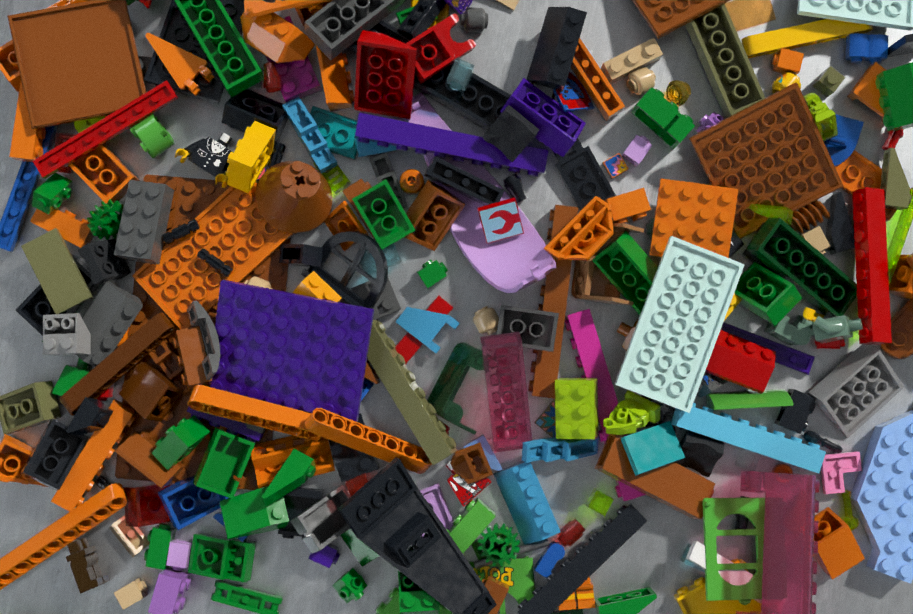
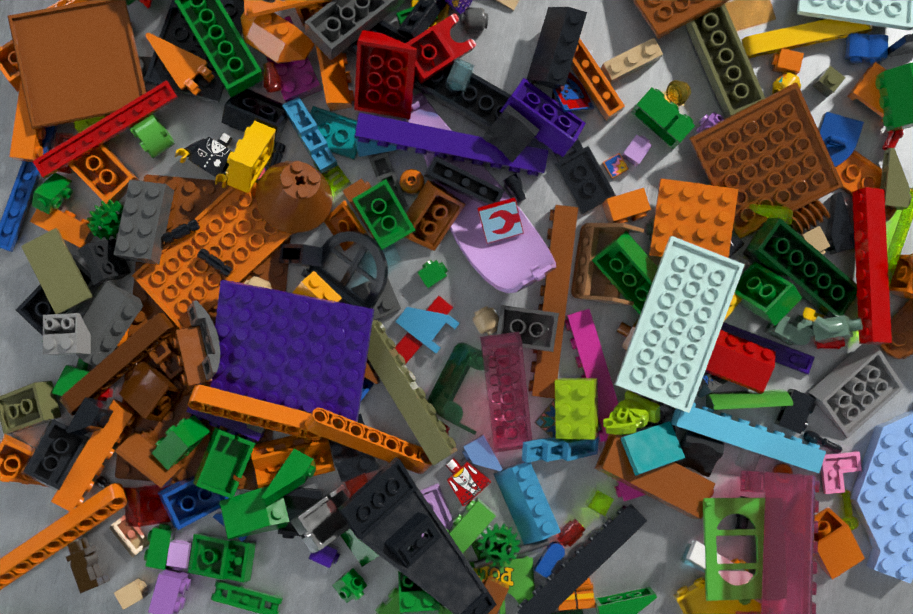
(471, 463): dark orange slope -> none
(584, 233): orange wedge -> none
(641, 80): tan head -> none
(823, 116): lime piece -> none

